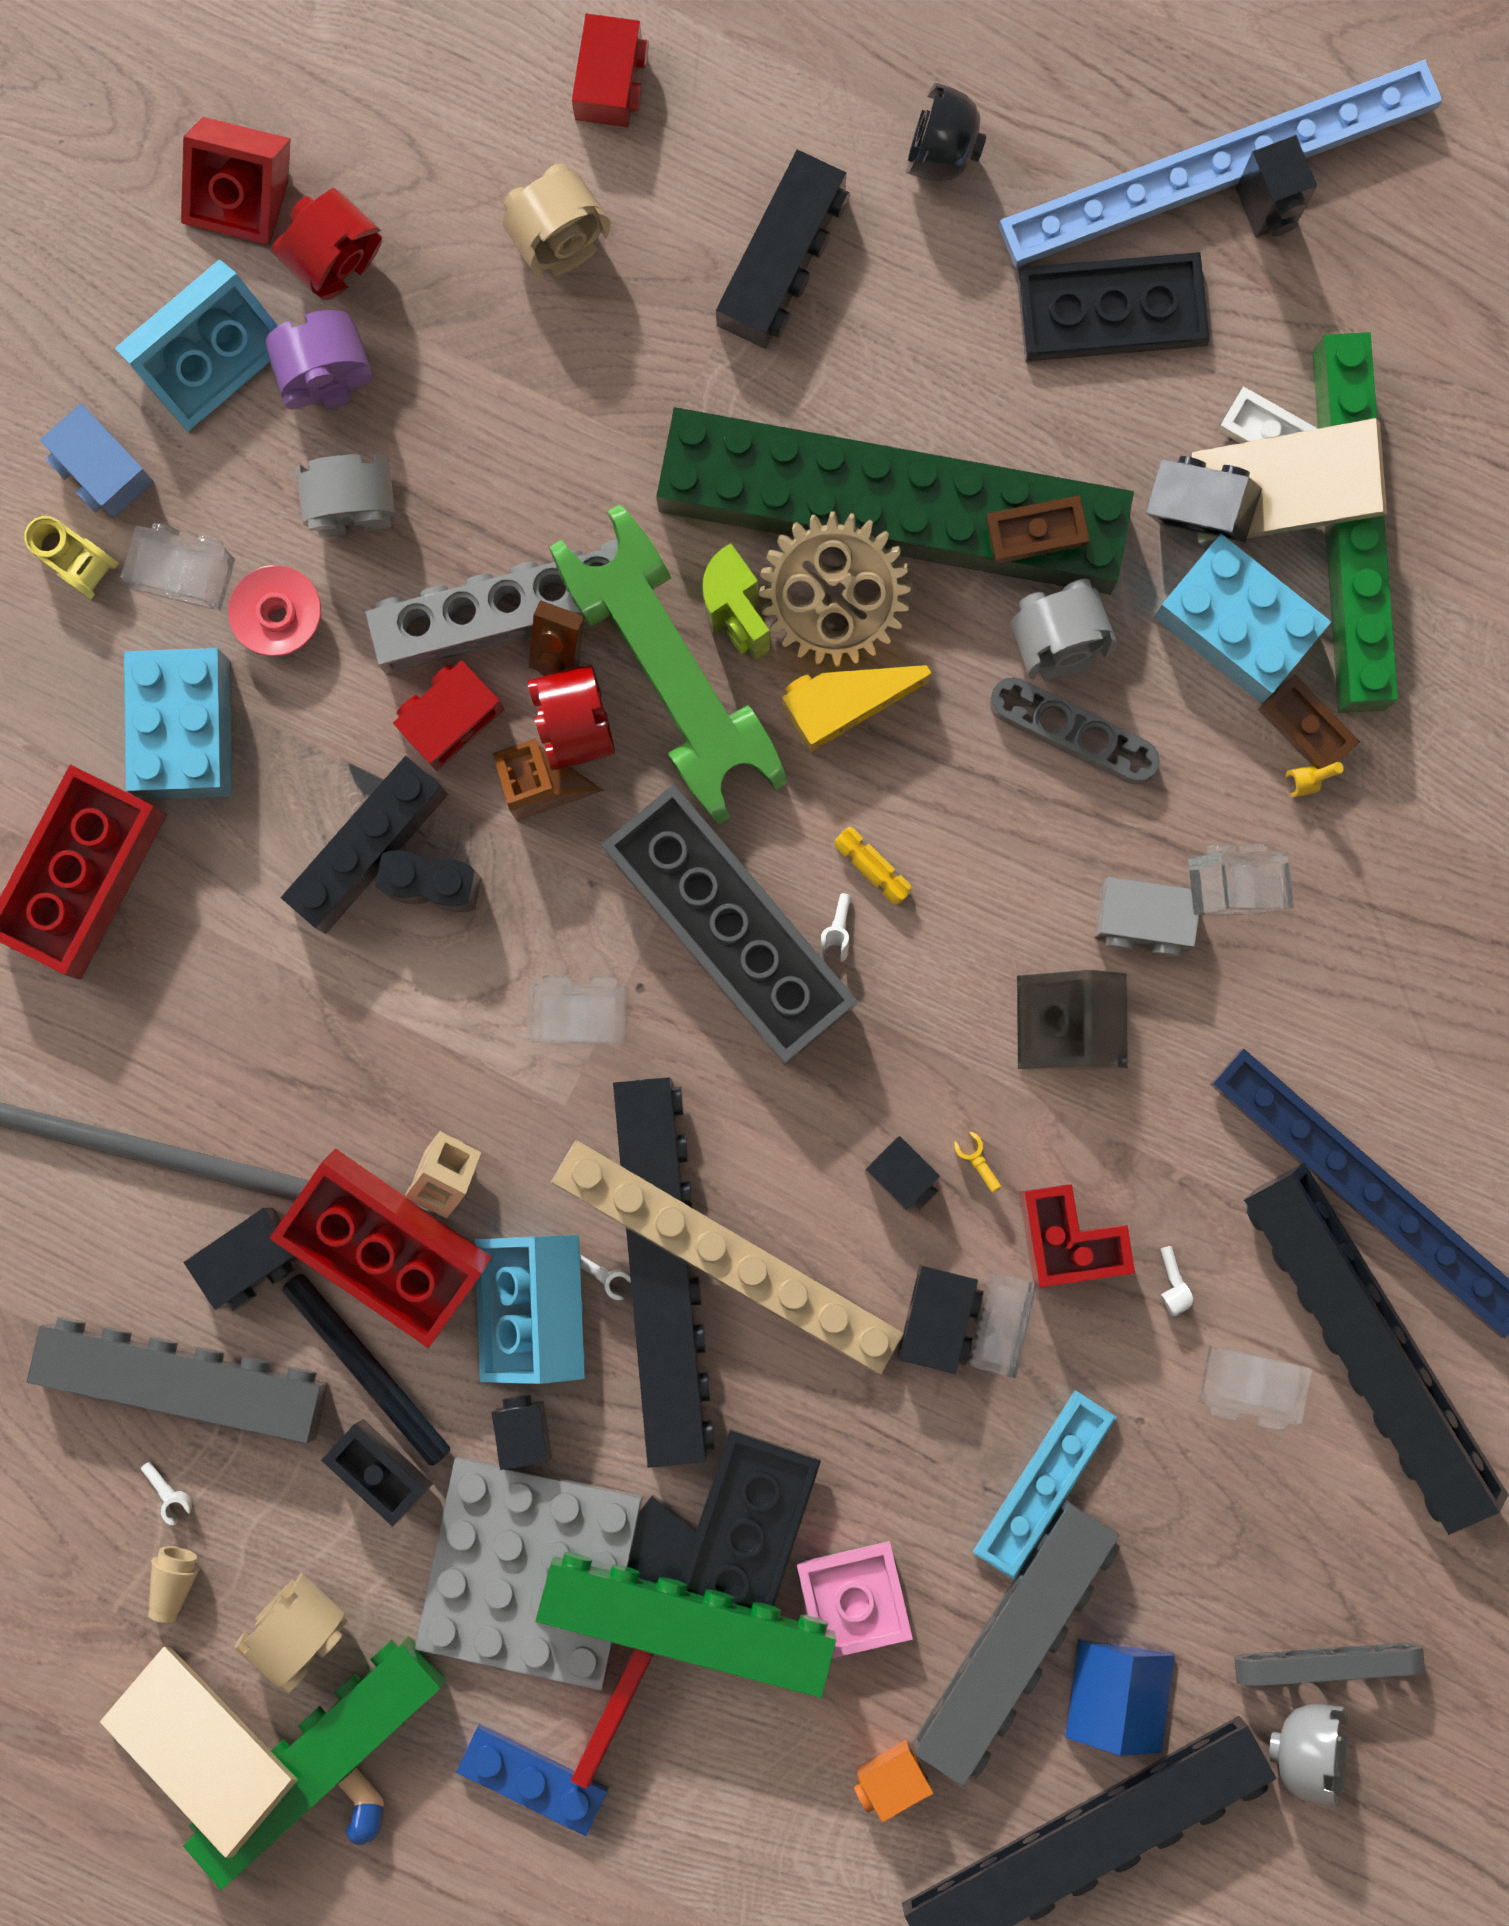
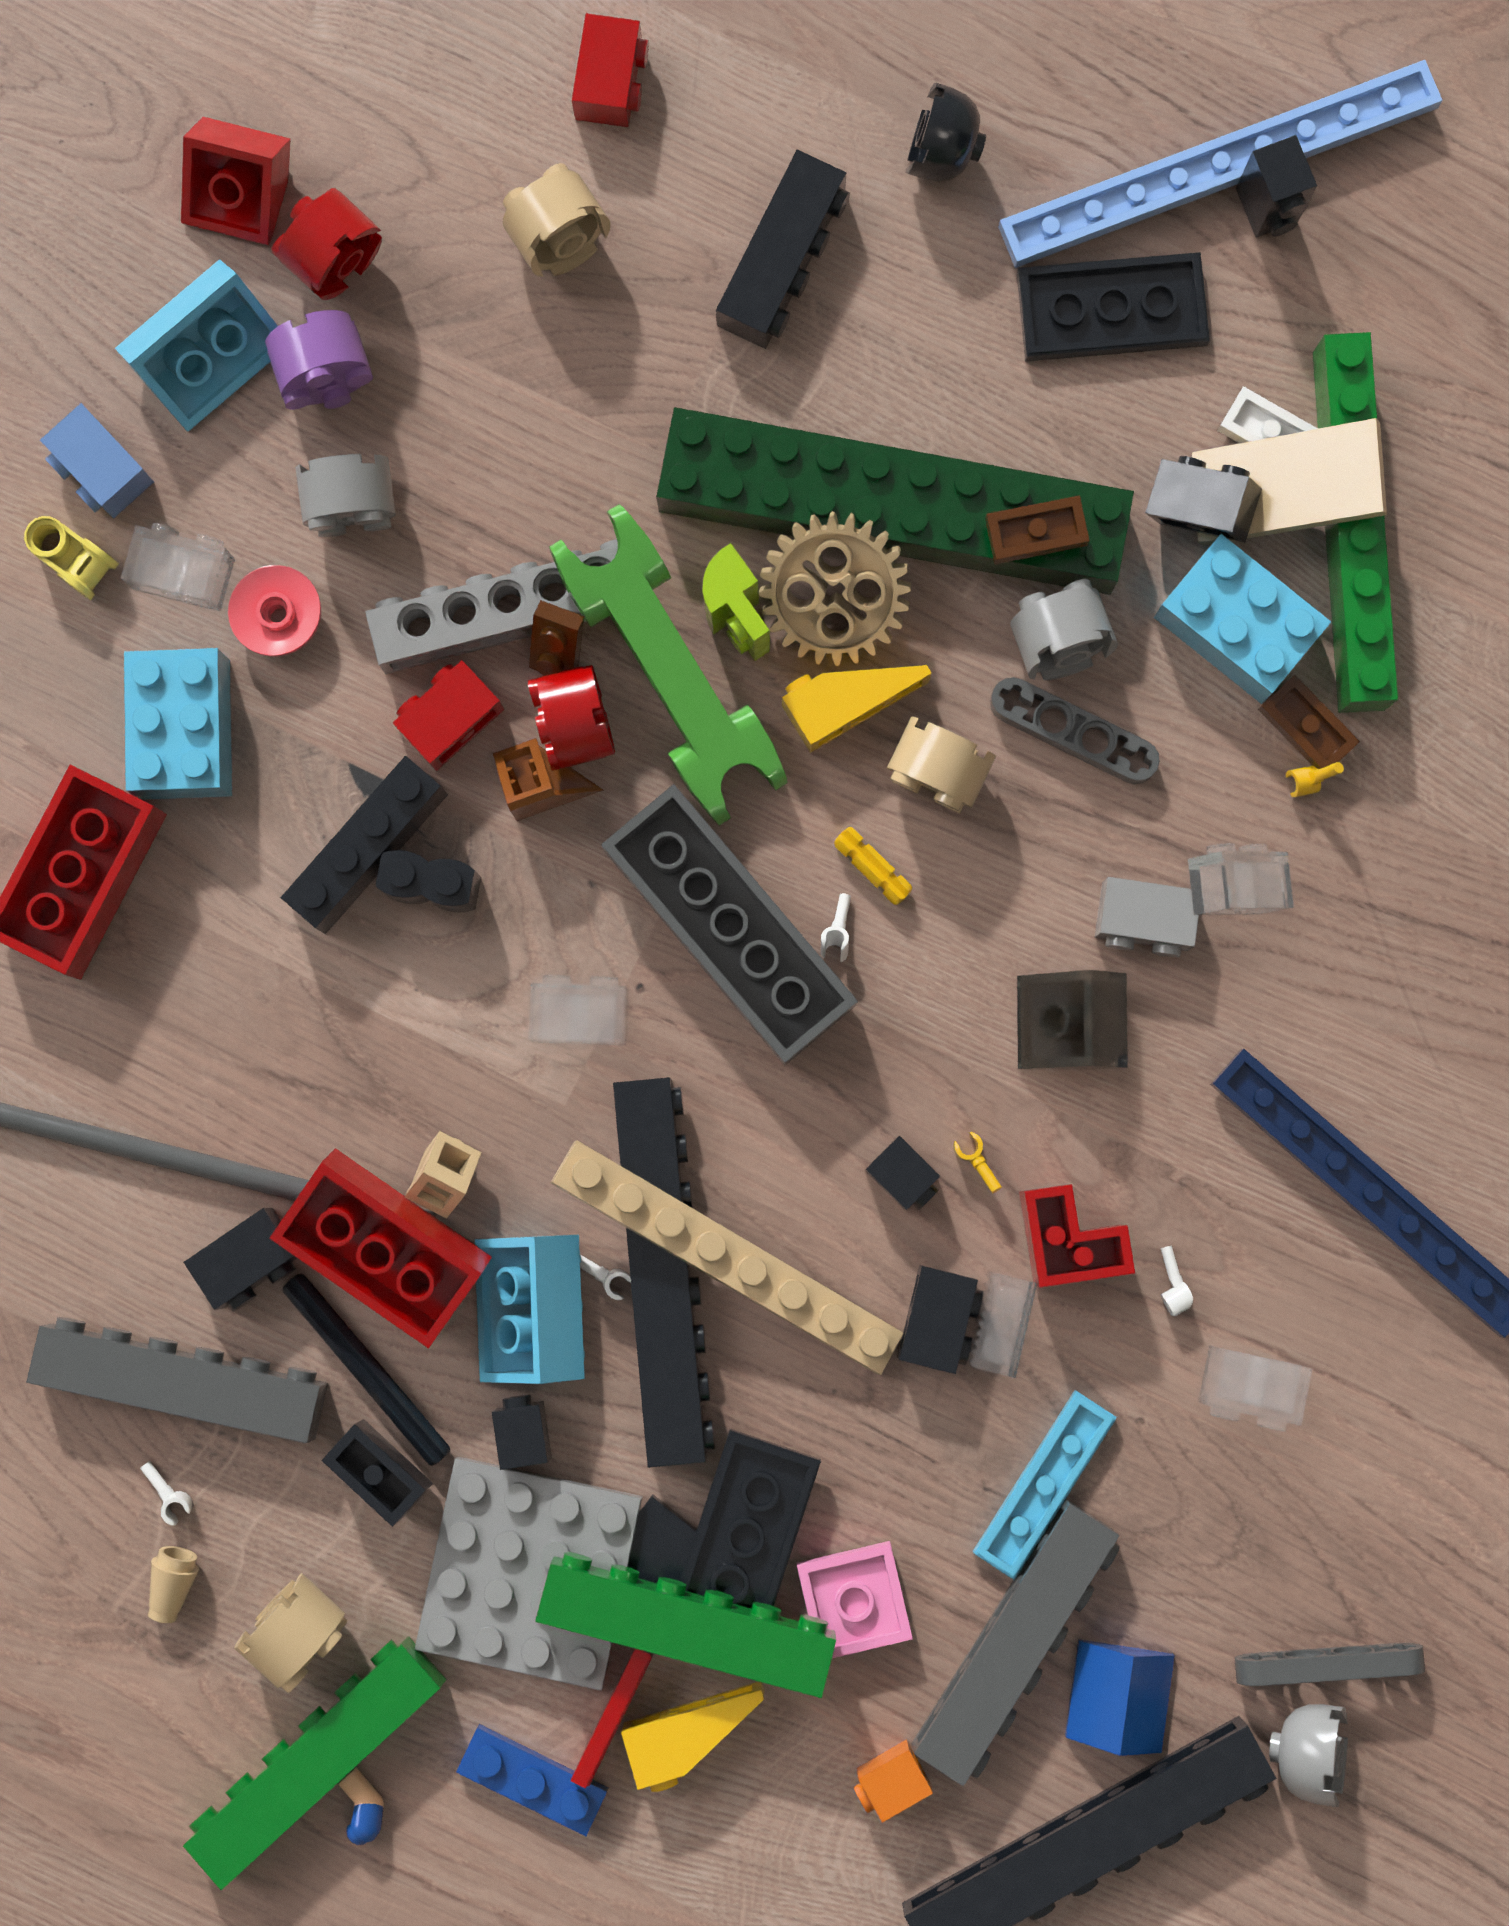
(198, 1751): tile -> none
(677, 1738): none -> yellow slope
(941, 764): none -> tan brick
(1376, 1350): black brick -> none

